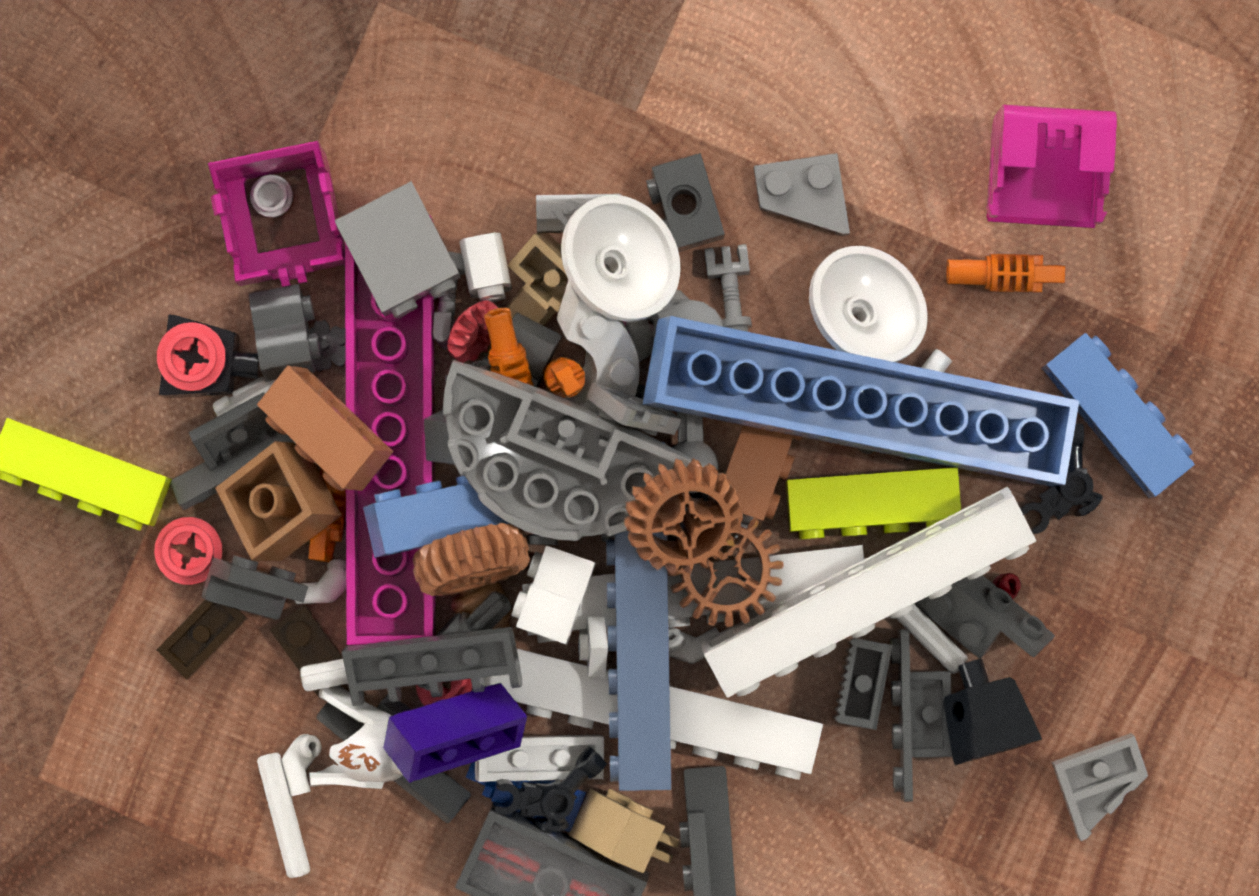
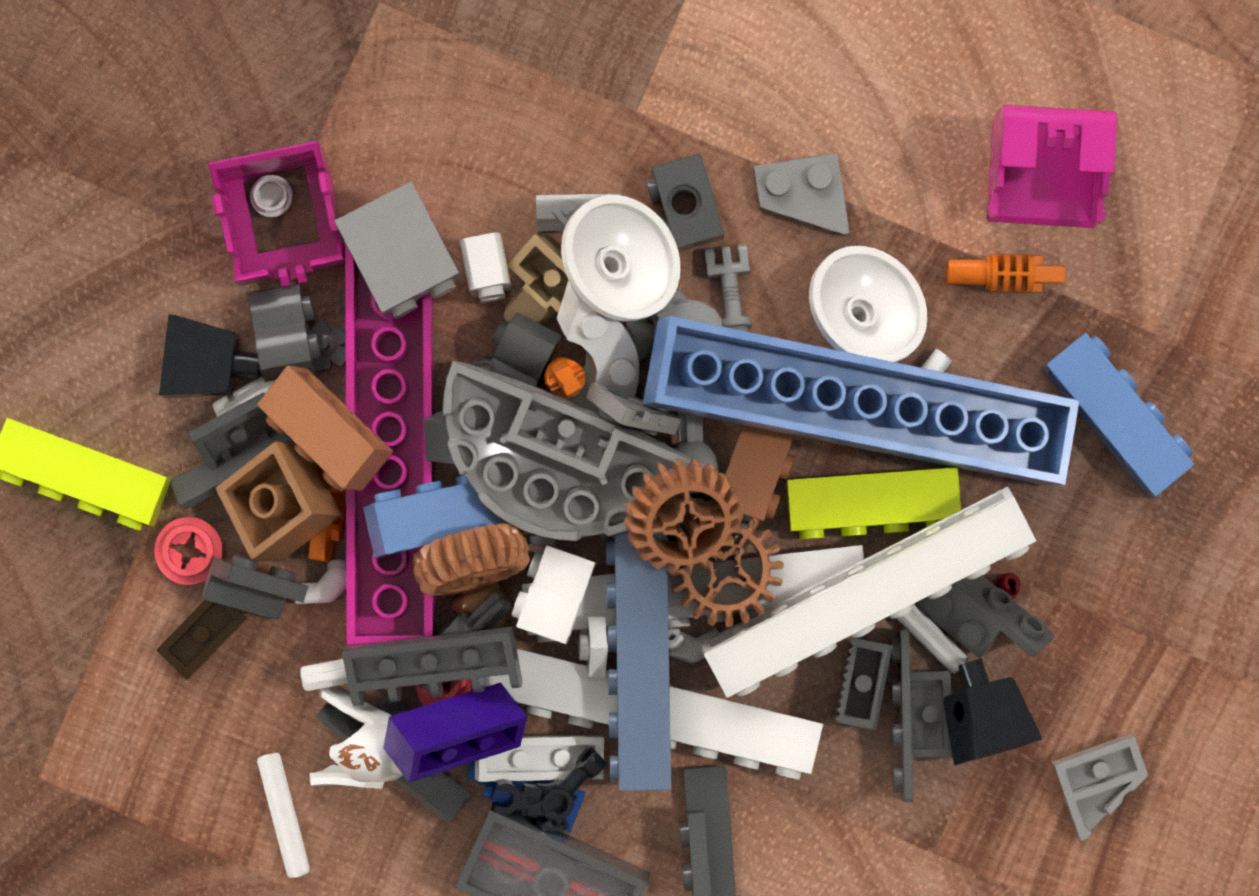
(181, 339): coral gear -> none
(296, 761): white arm -> none
(305, 639): dark brown plate -> none
(444, 317): light grey hinge -> none
(469, 333): coral gear -> none
(506, 355): orange hinge -> none
(621, 830): tan brick -> none
(1076, 491): black piece -> none

